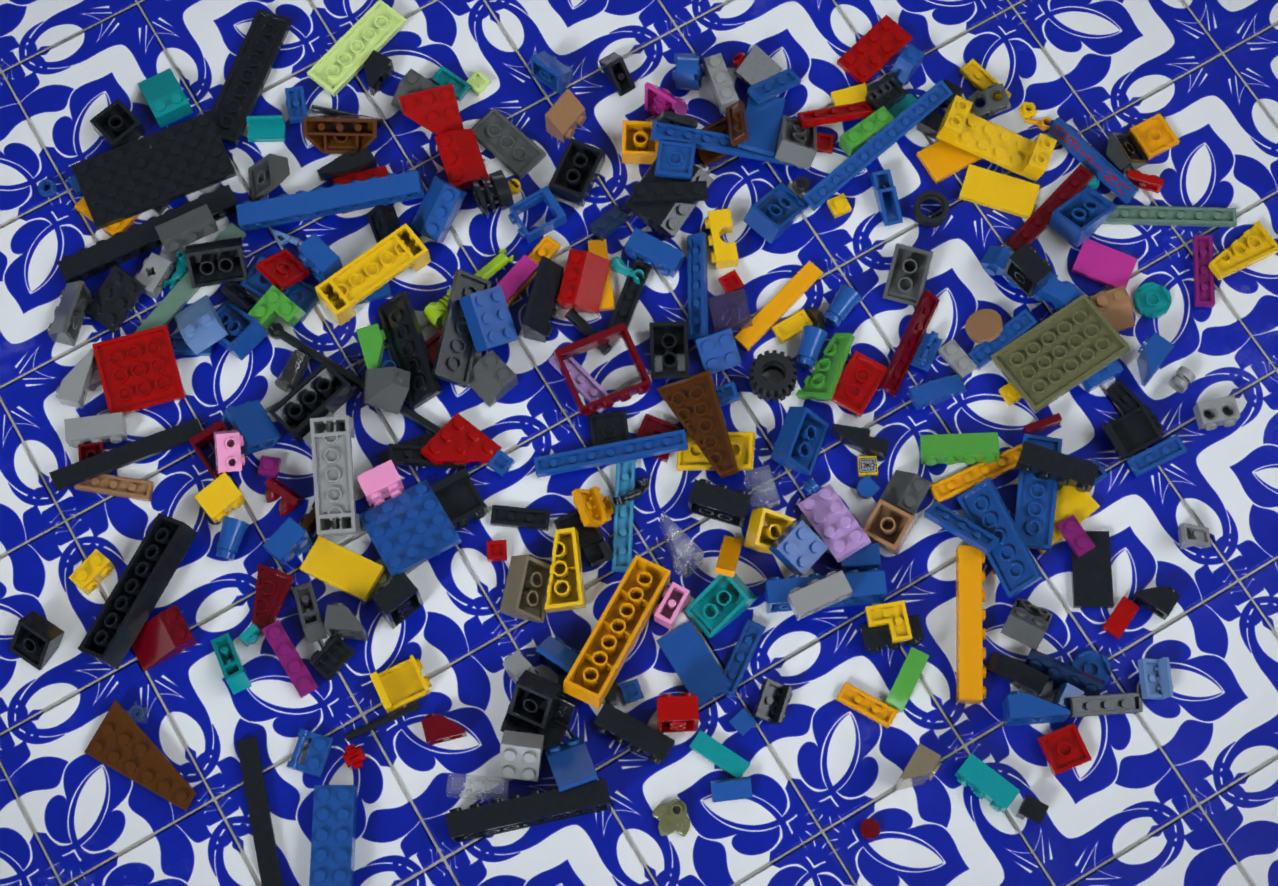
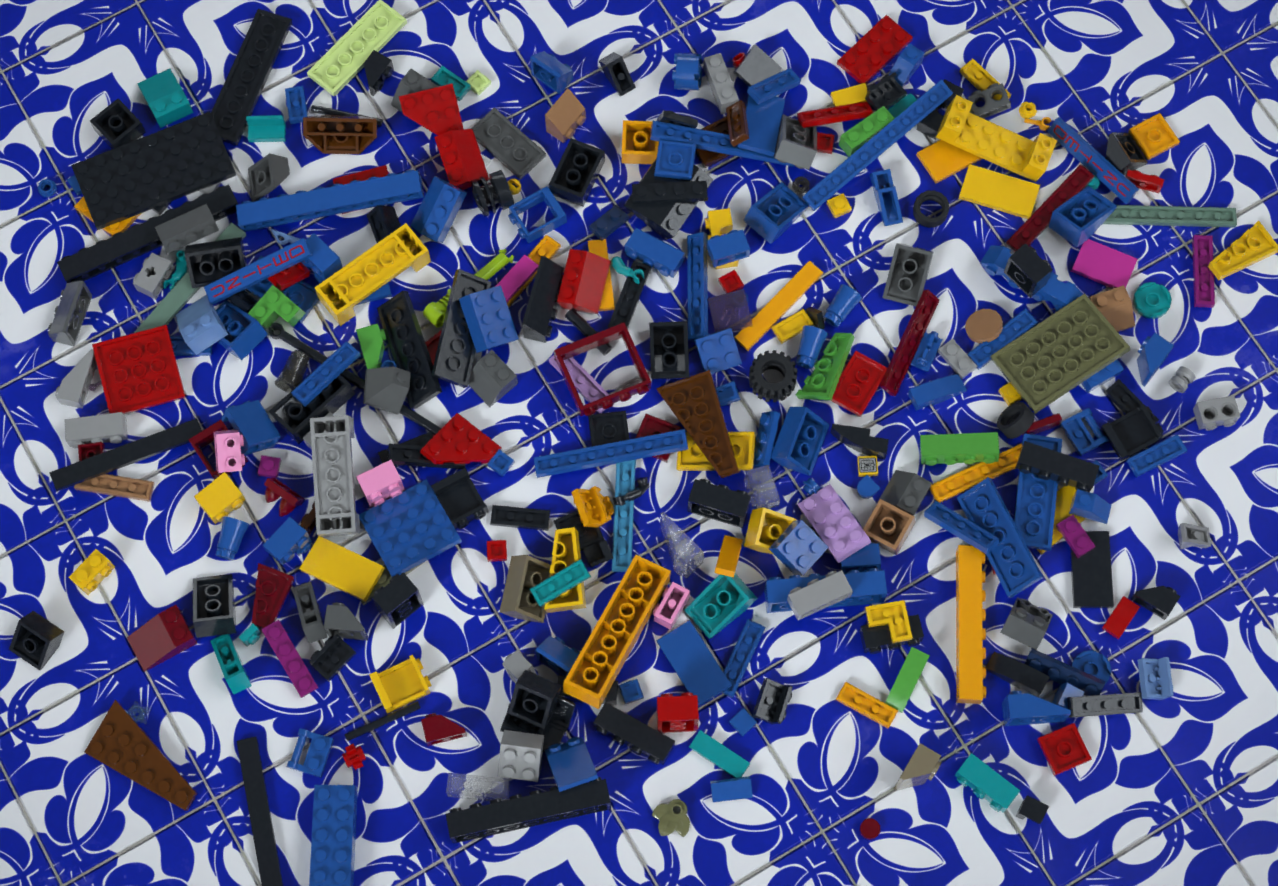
(115, 299): black plate -> none
(138, 591): black brick -> none
(214, 606): none -> black slope
(258, 271): none -> blue tile
(325, 373): none -> blue tile
(347, 165): black slope -> none
(560, 583): none -> teal tile
(660, 99): dark pink slope -> none
(728, 248): none -> blue brick
(765, 438): none -> blue plate
(1015, 420): none -> black tyre
(1080, 436): none -> blue plate
(1090, 506): none -> blue slope

